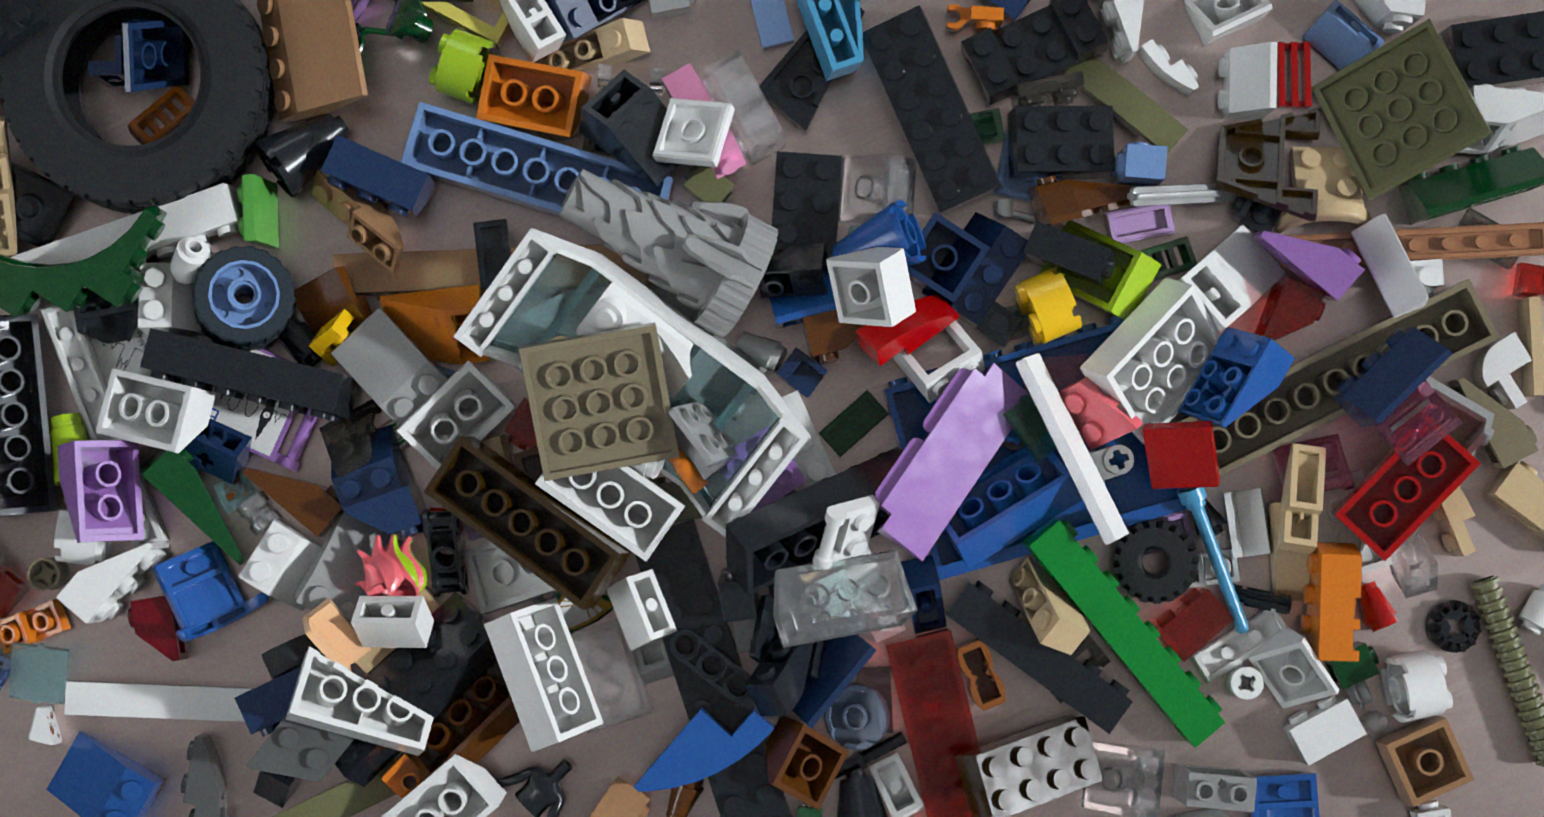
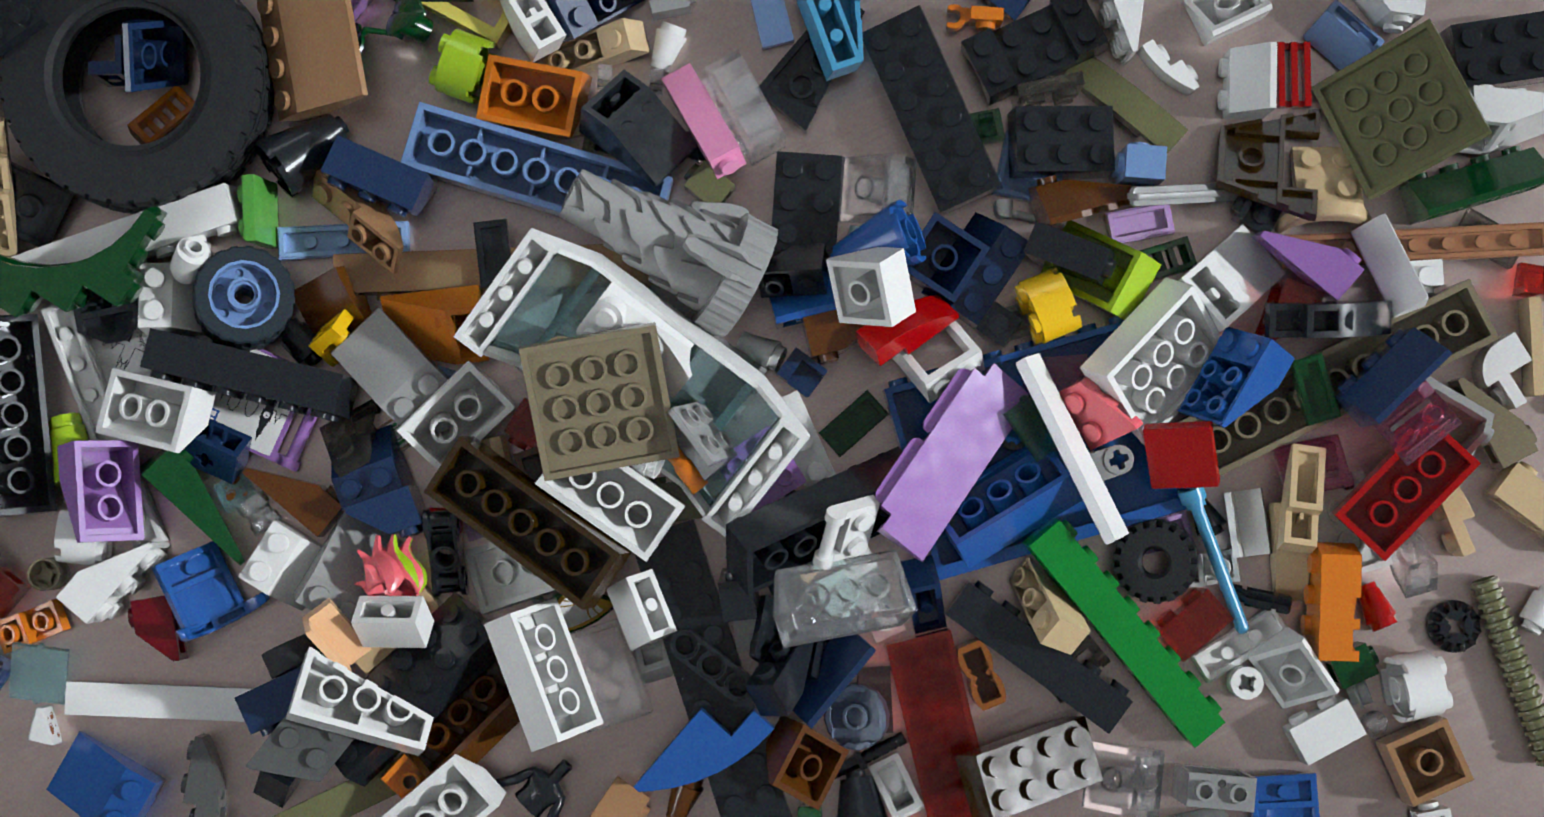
(324, 241): none -> light blue tile
(667, 45): none -> white cone
(693, 132): white tile -> none
(1314, 389): none -> dark green tile
(1328, 319): none -> black slope

